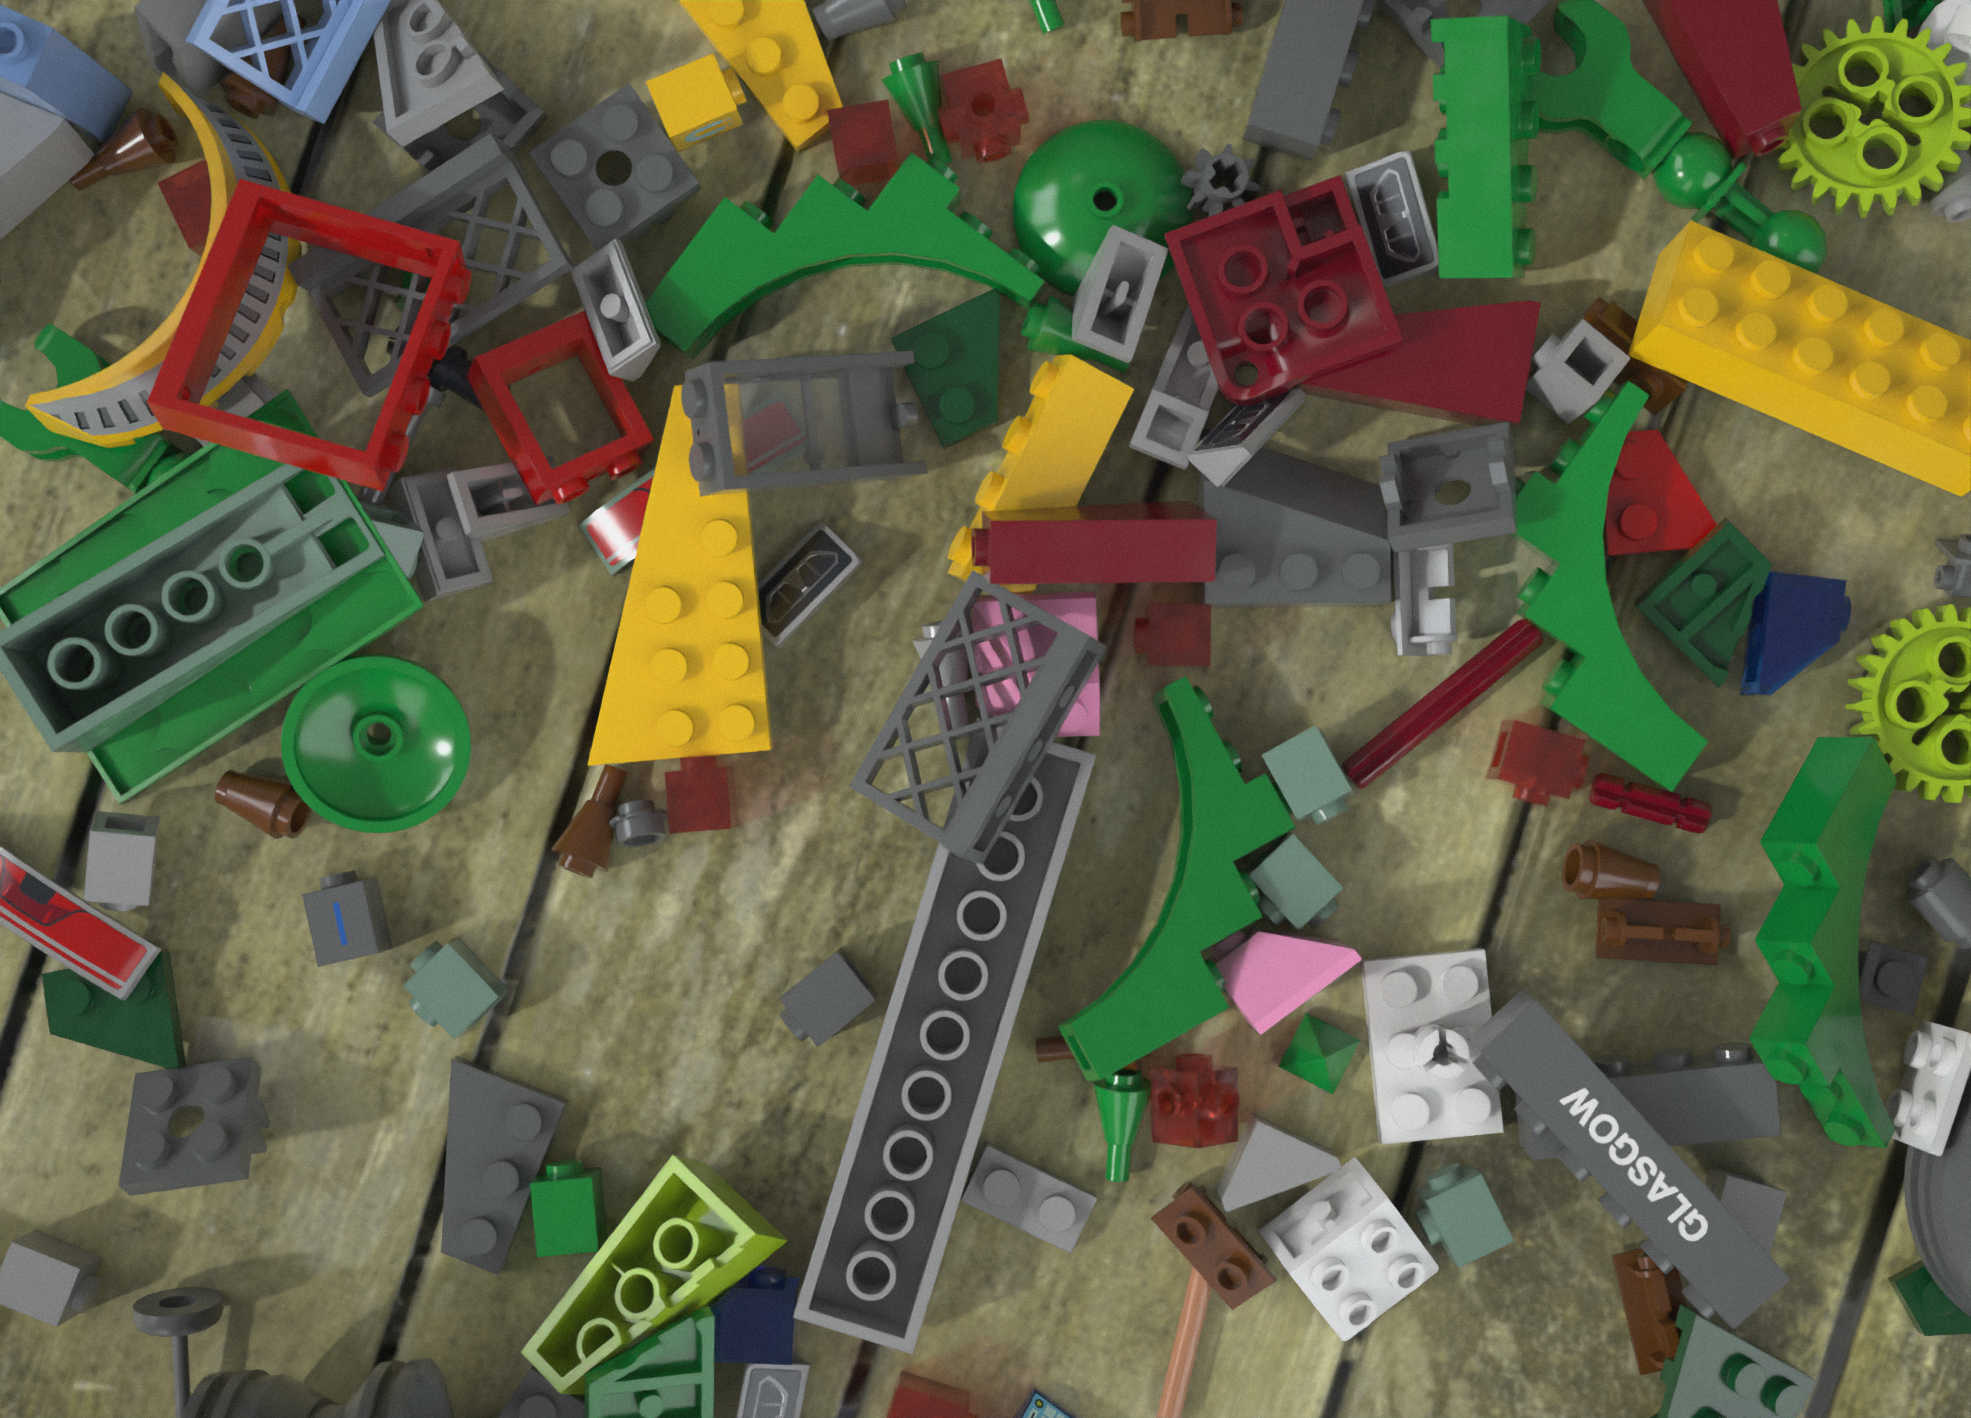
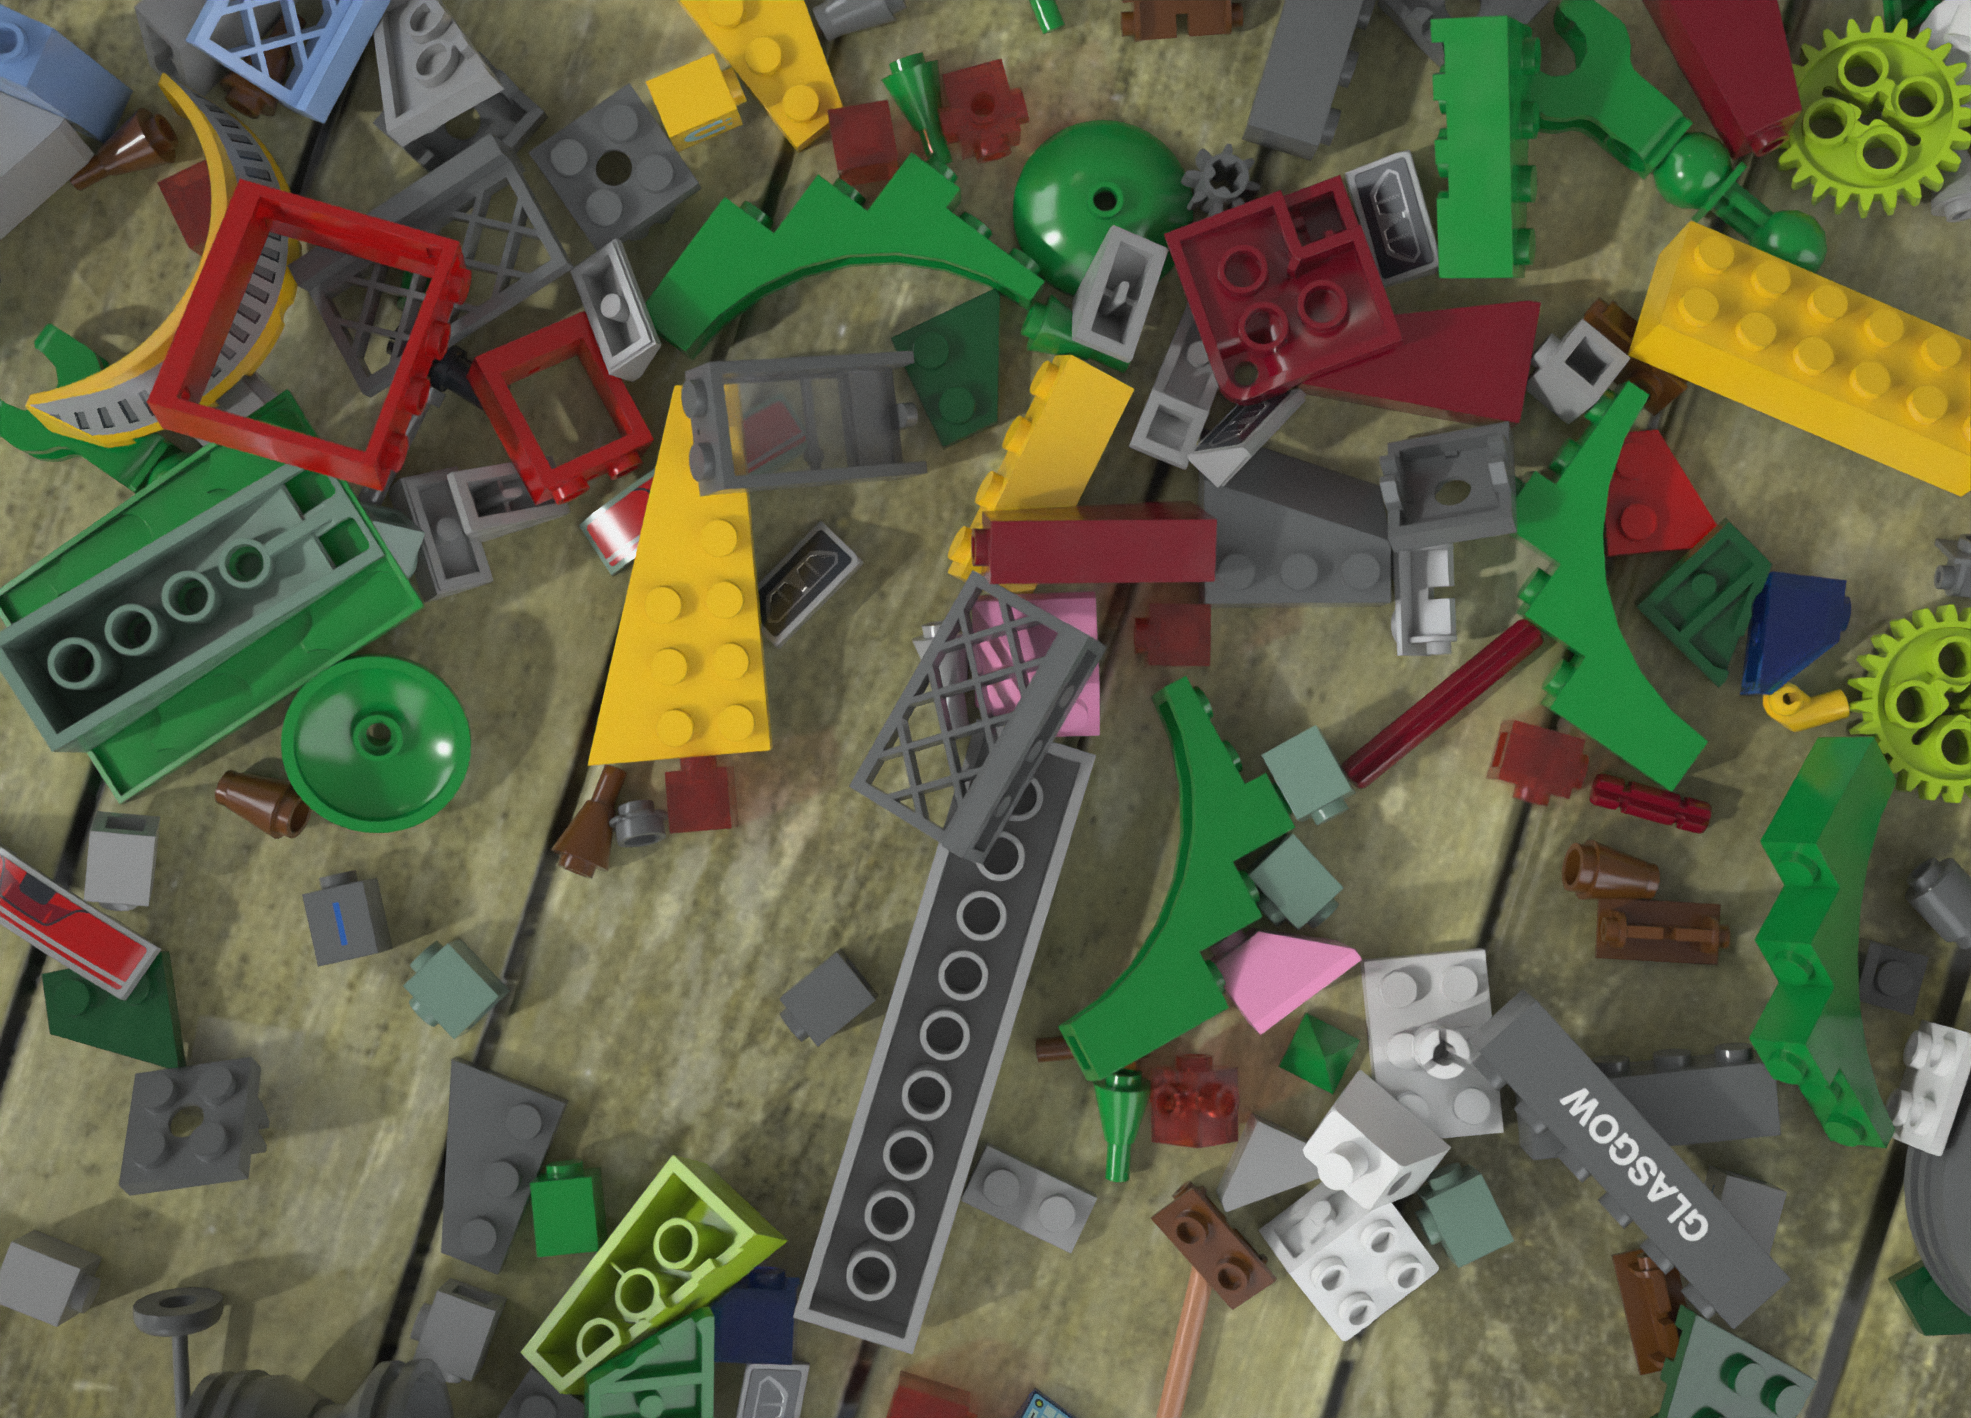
(458, 1329): none -> light grey brick
(1373, 1146): none -> white torso
(1801, 712): none -> yellow arm

